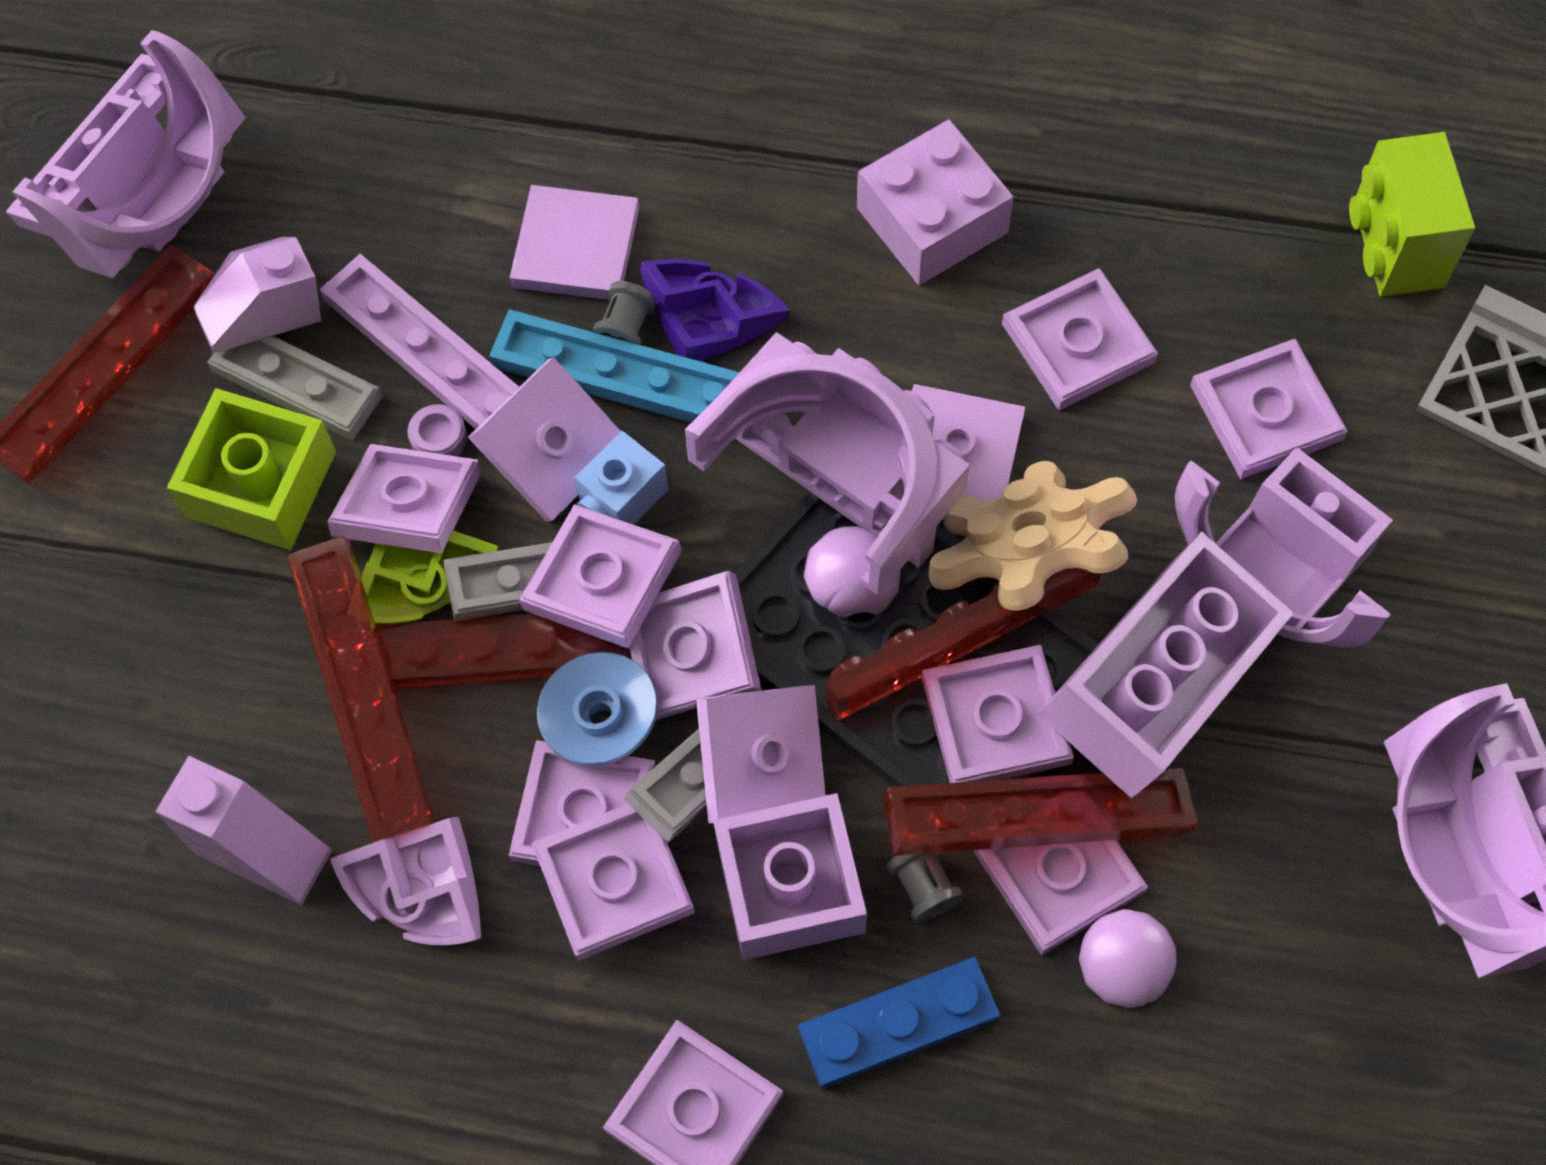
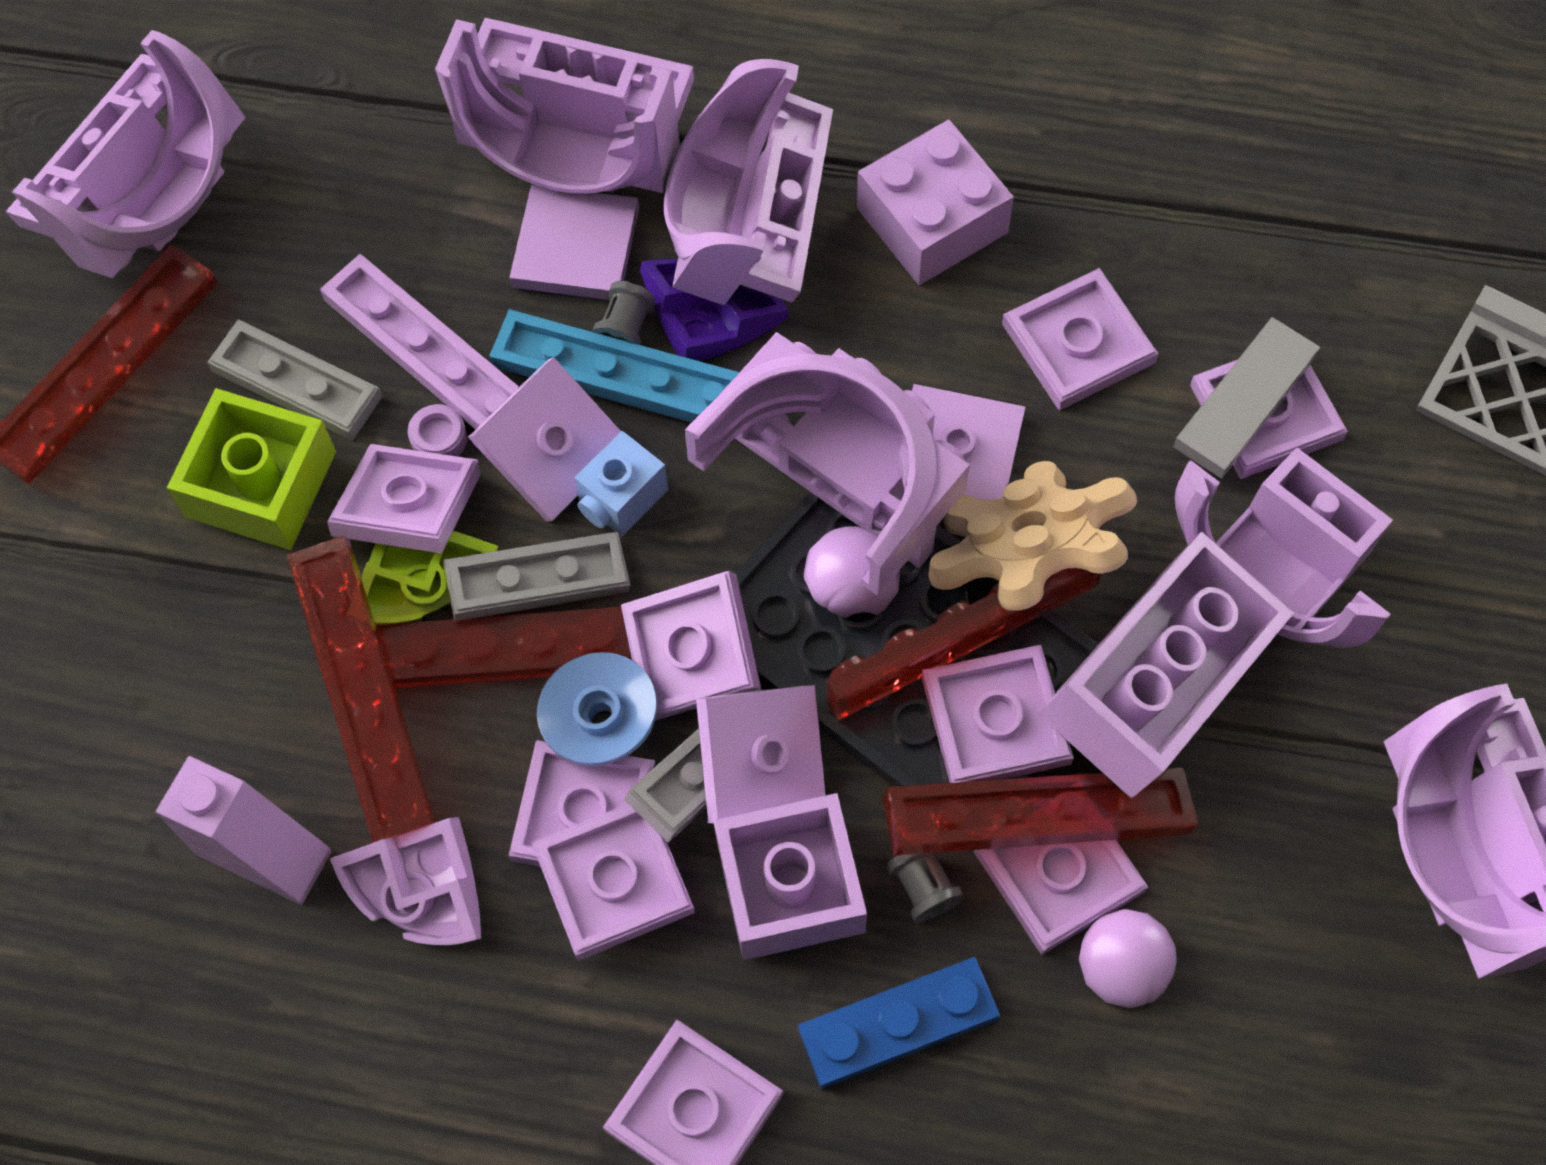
(258, 295): lavender slope -> none
(586, 112): none -> lavender piece
(601, 576): lavender tile -> none
(745, 212): none -> lavender piece
(1246, 397): none -> light grey tile
(1411, 214): lime brick -> none

